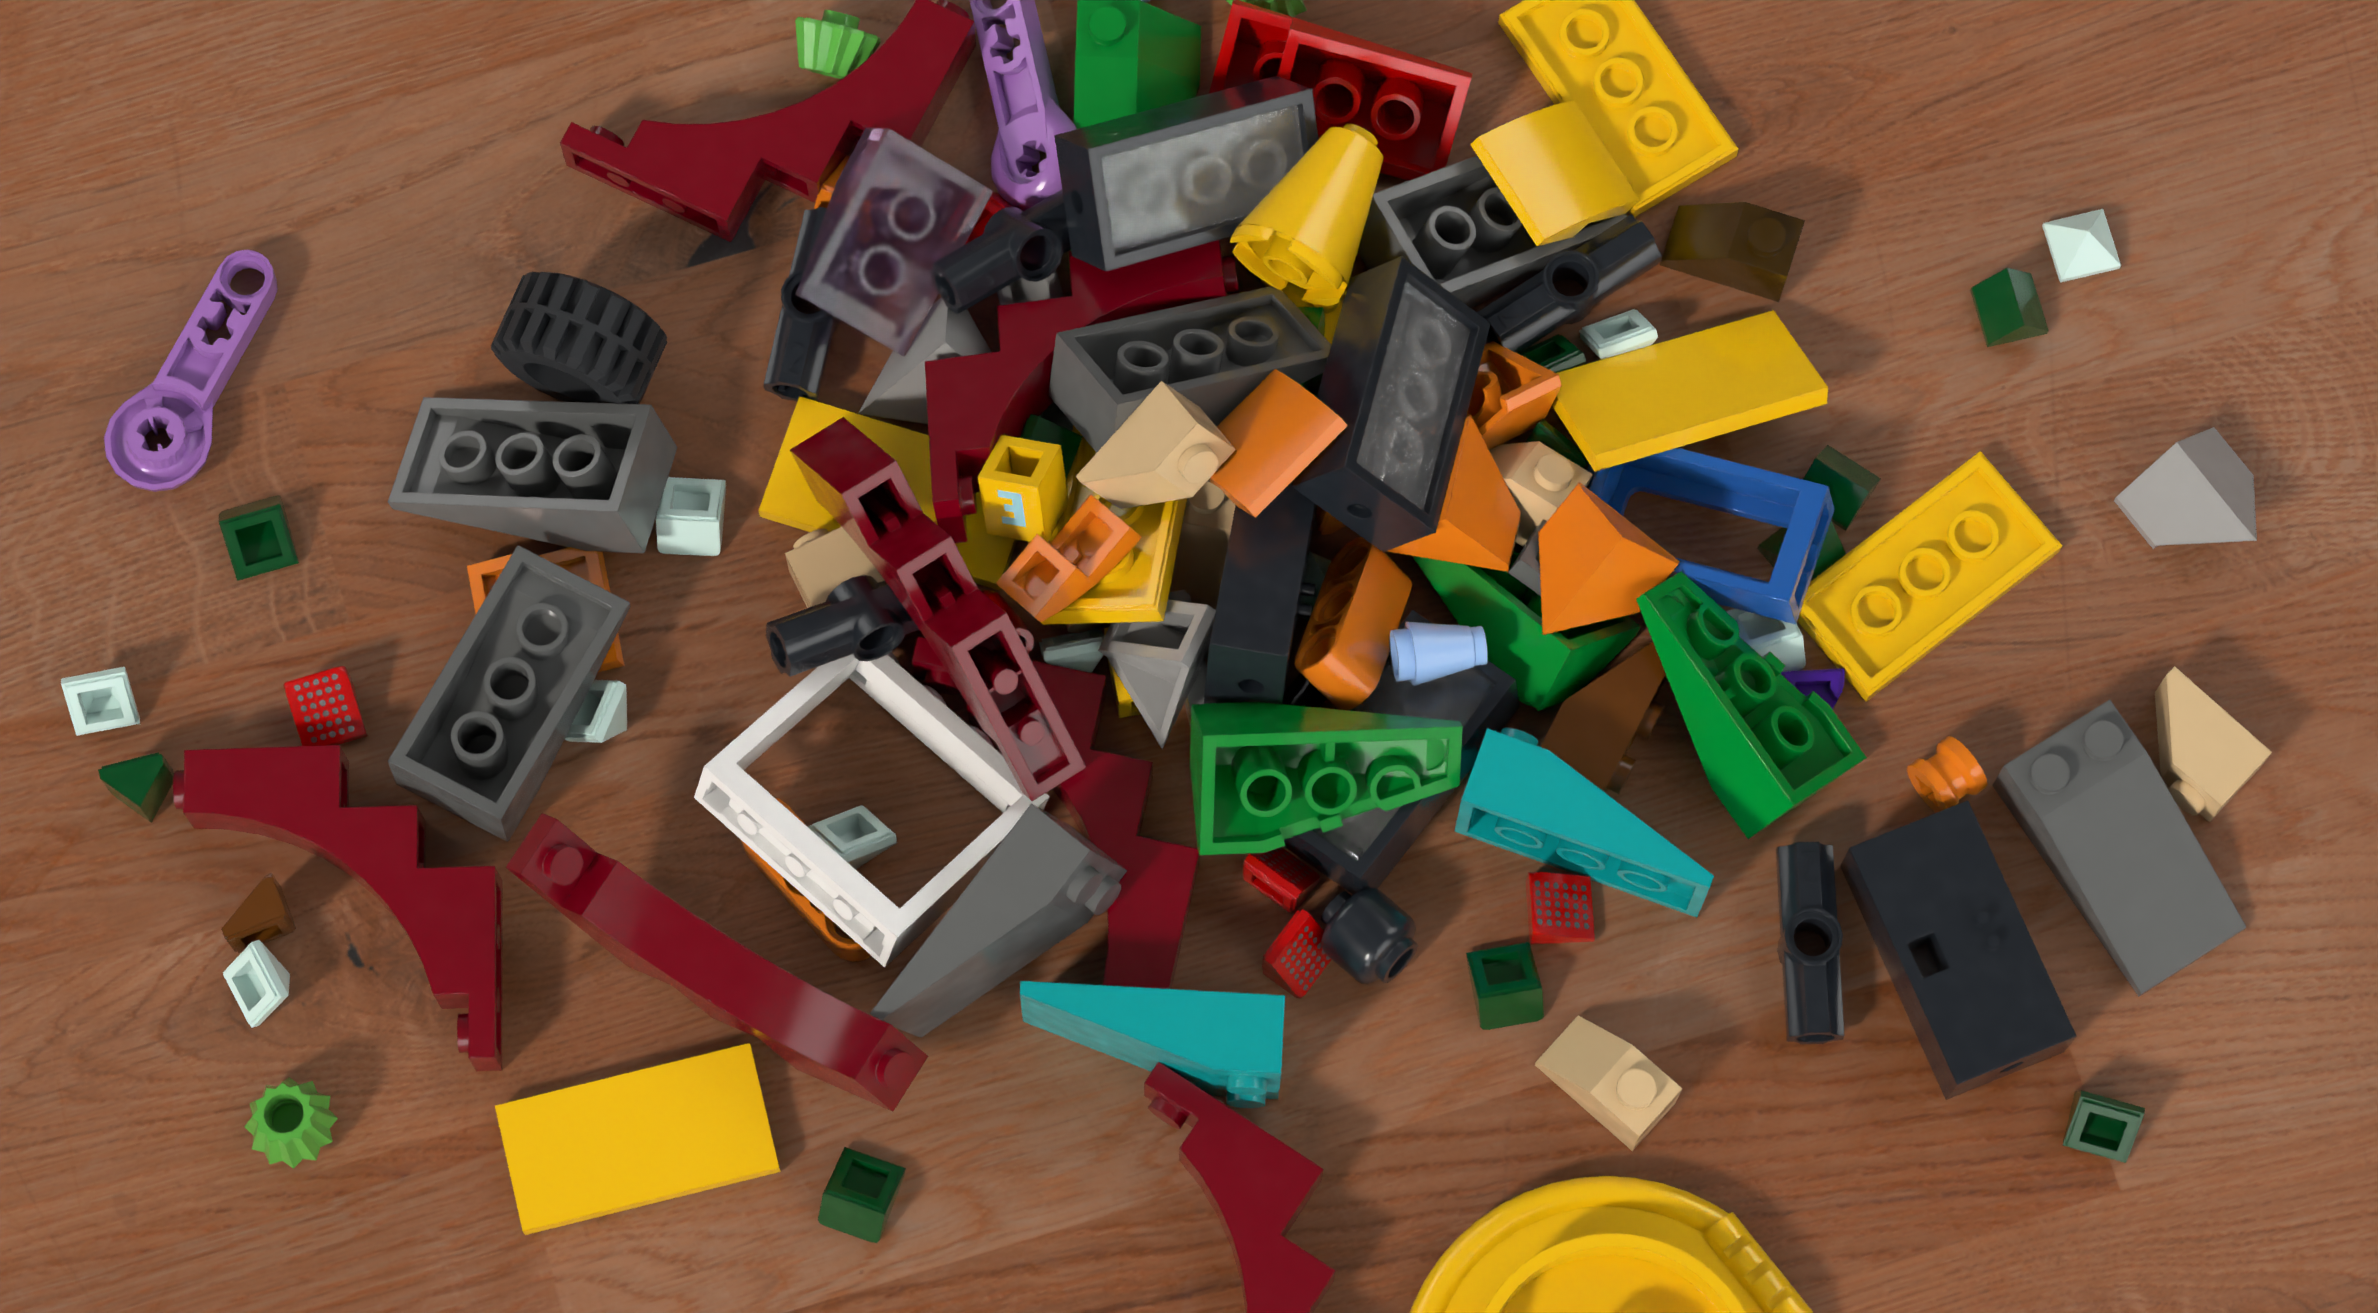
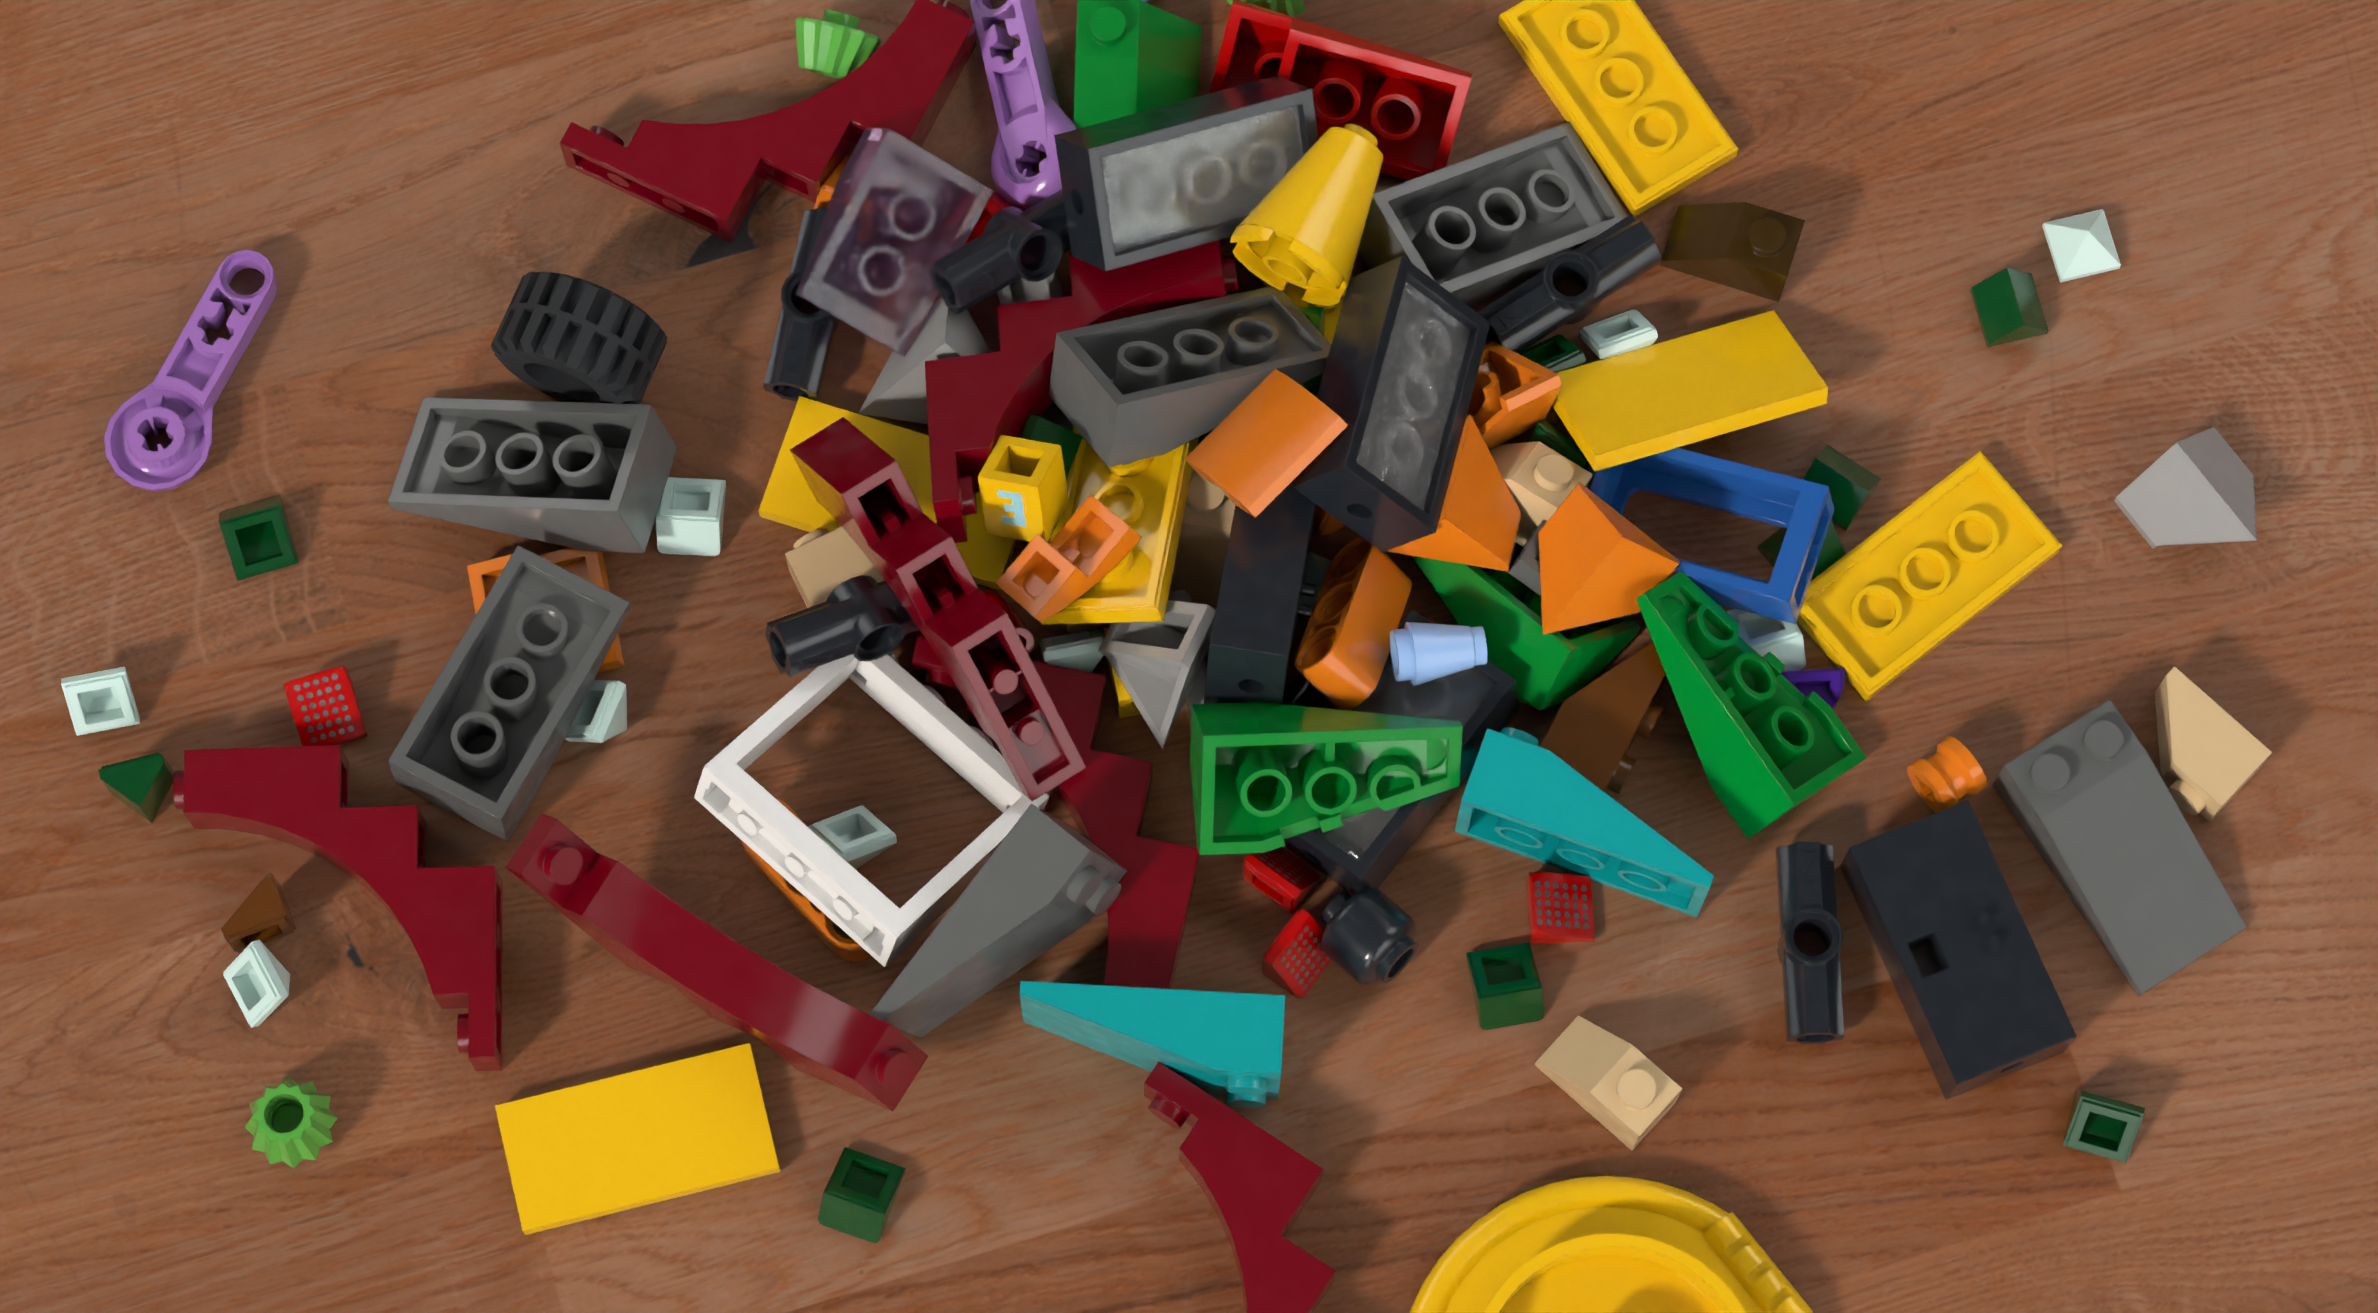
(1157, 453): tan slope -> none
(1555, 172): yellow slope -> none

